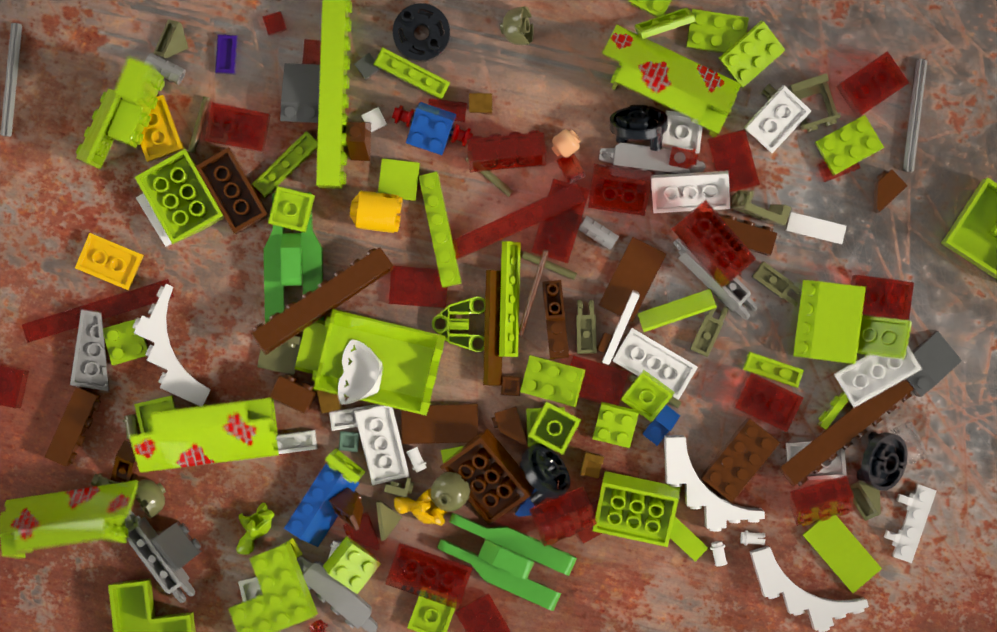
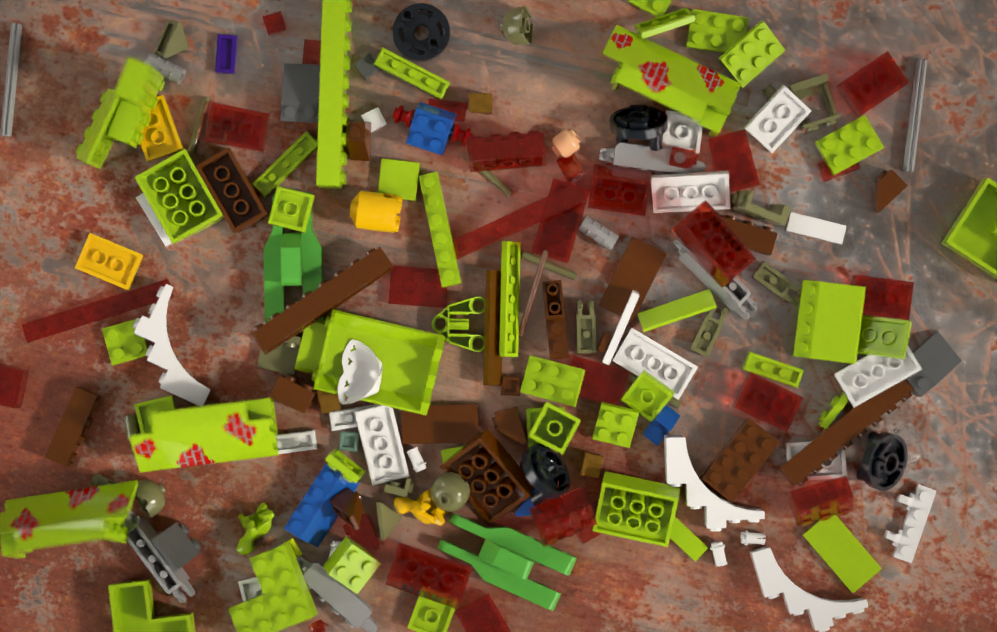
(90, 357): light grey wing -> none
(124, 463): reddish brown slope -> none
(866, 500): olive slope -> none

